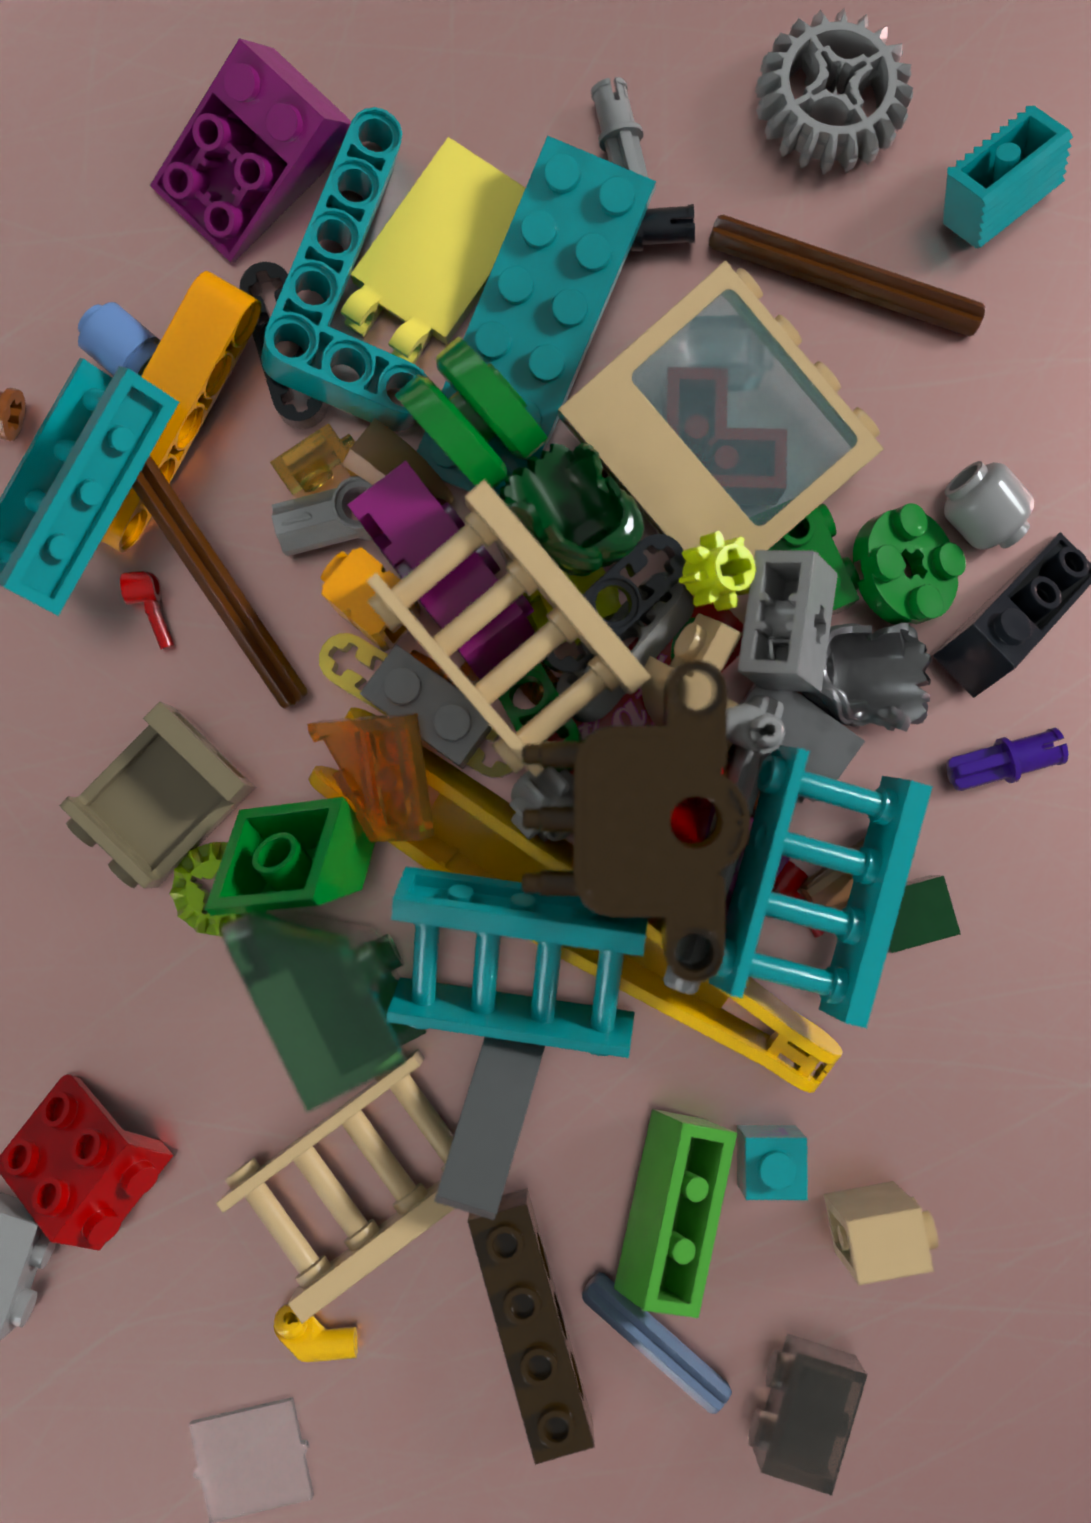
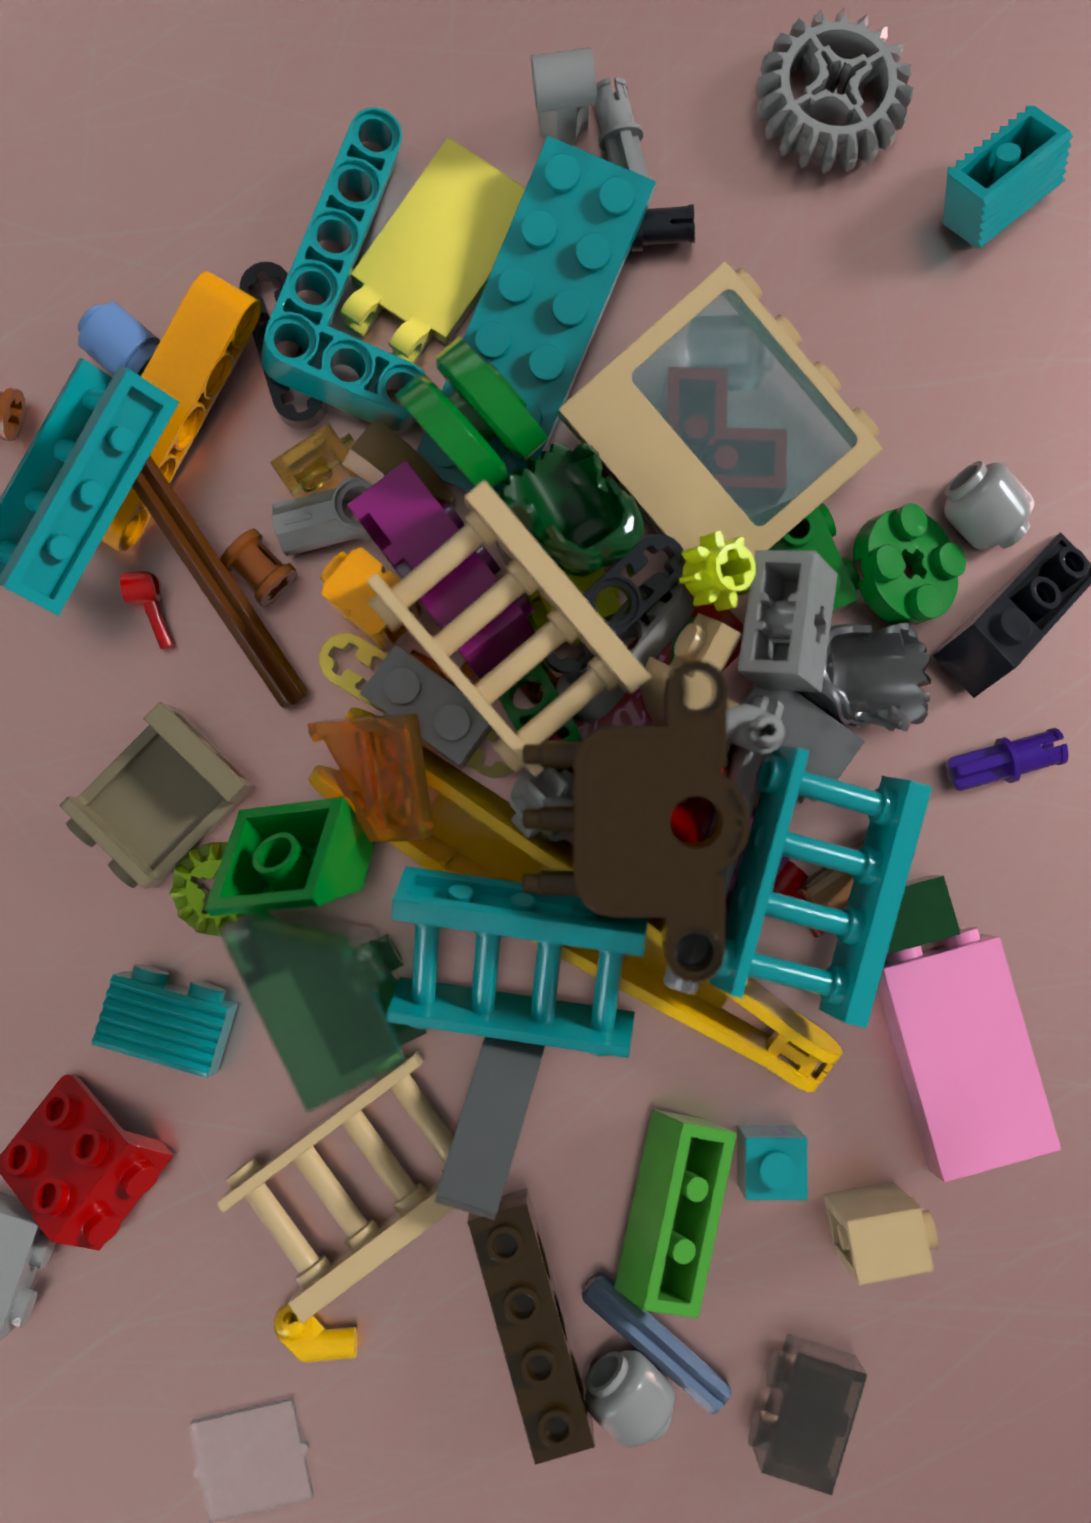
(165, 1021): none -> teal brick
(250, 148): magenta slope -> none
(258, 567): none -> dark orange bush
(563, 92): none -> light grey piece
(629, 1398): none -> light grey head
(846, 275): reddish brown axle -> none
(966, 1056): none -> bright pink brick

